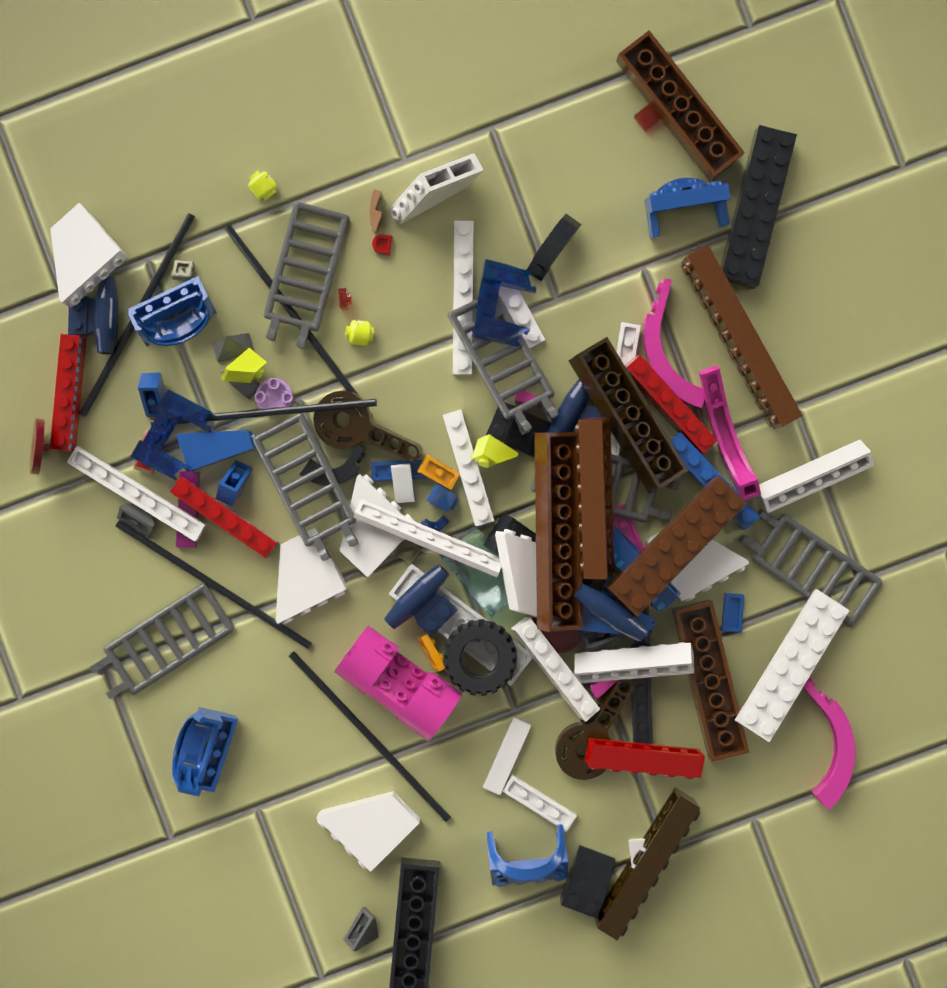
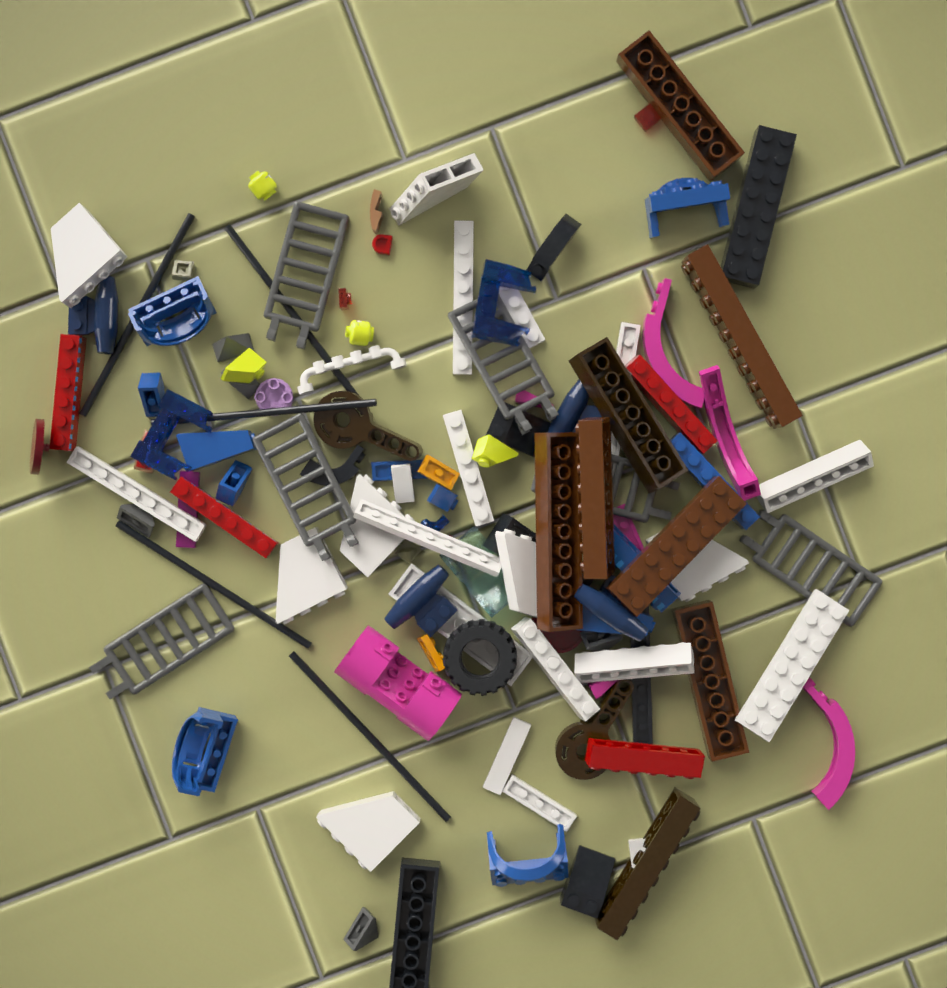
(338, 362): none -> white bar
(732, 612): blue tile -> none

